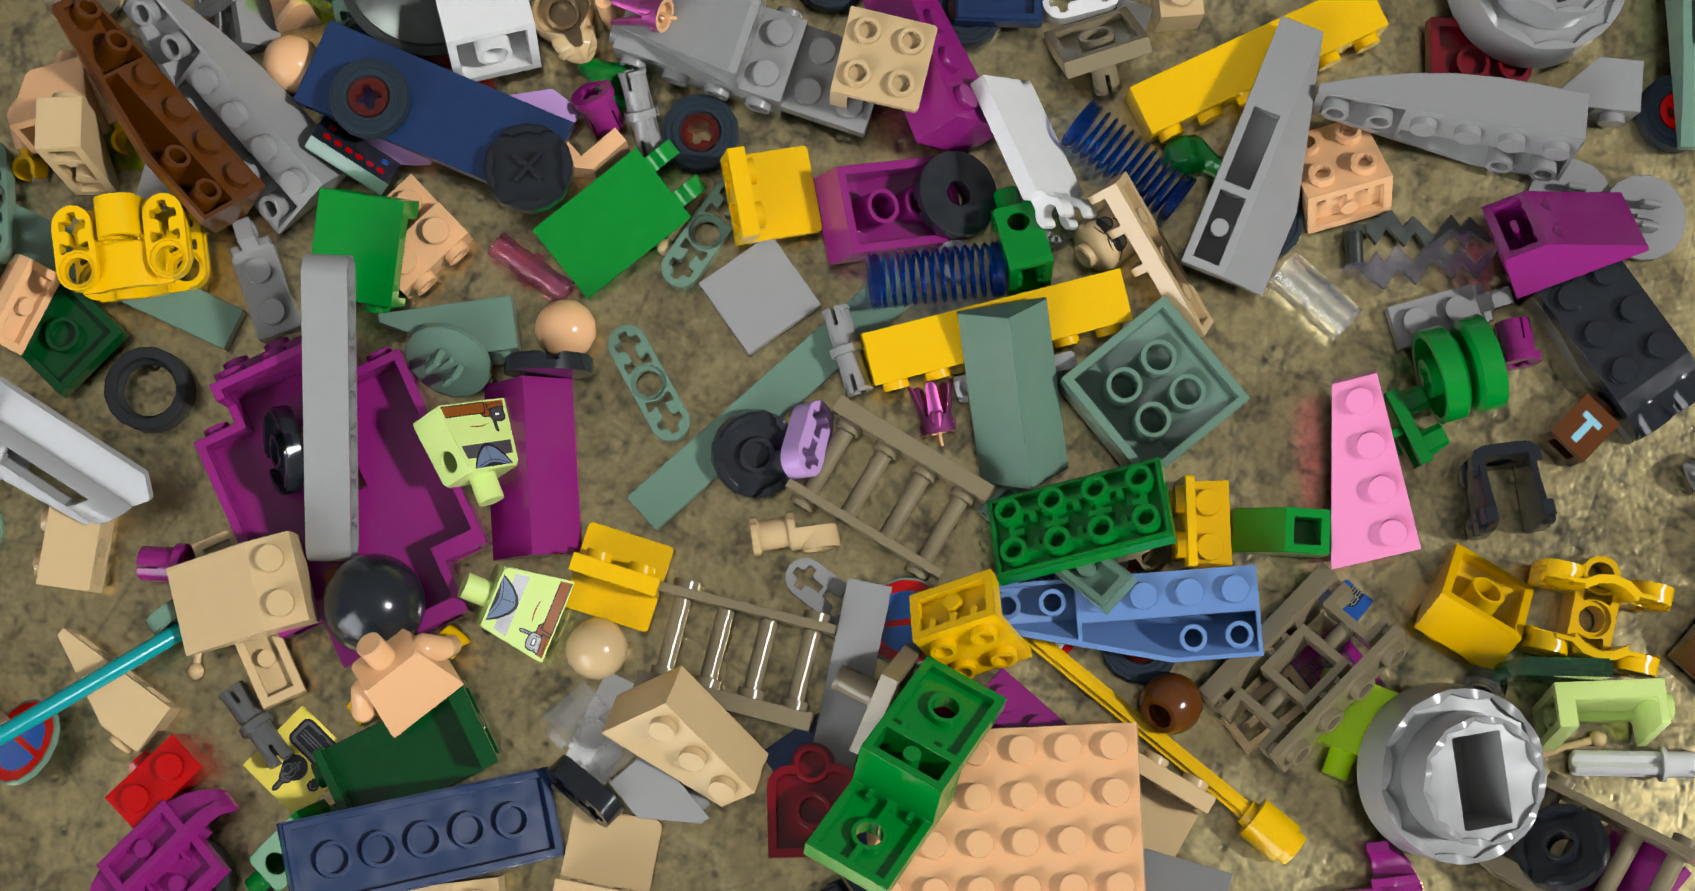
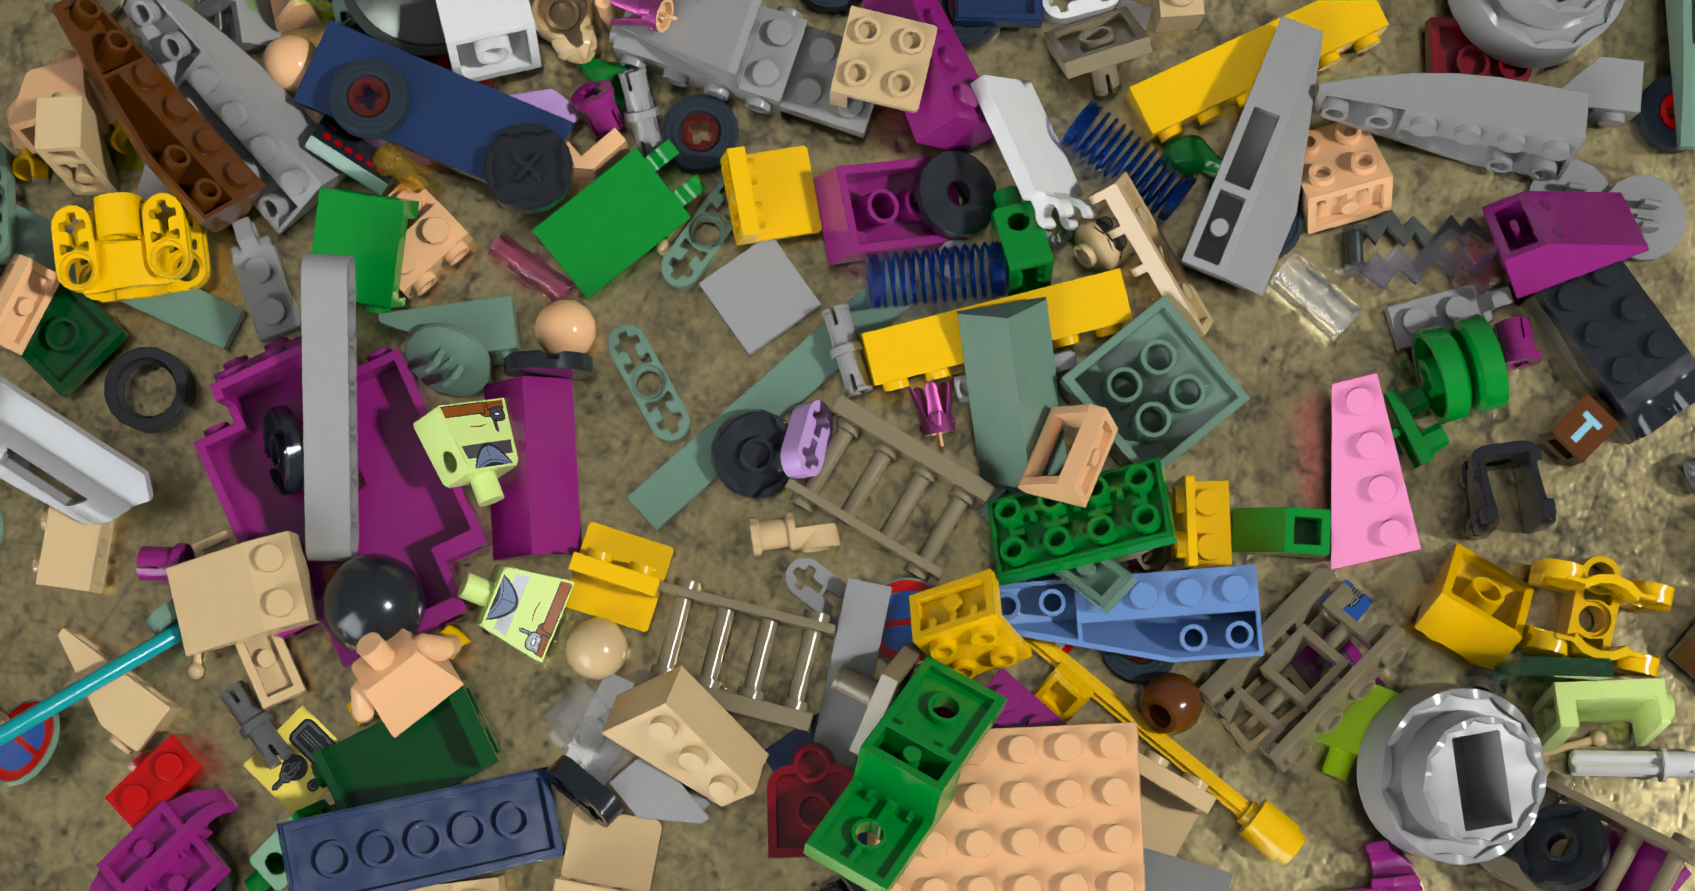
(394, 162): none -> clear yellow pin
(1063, 692): none -> yellow tile
(1084, 459): none -> light nougat tile

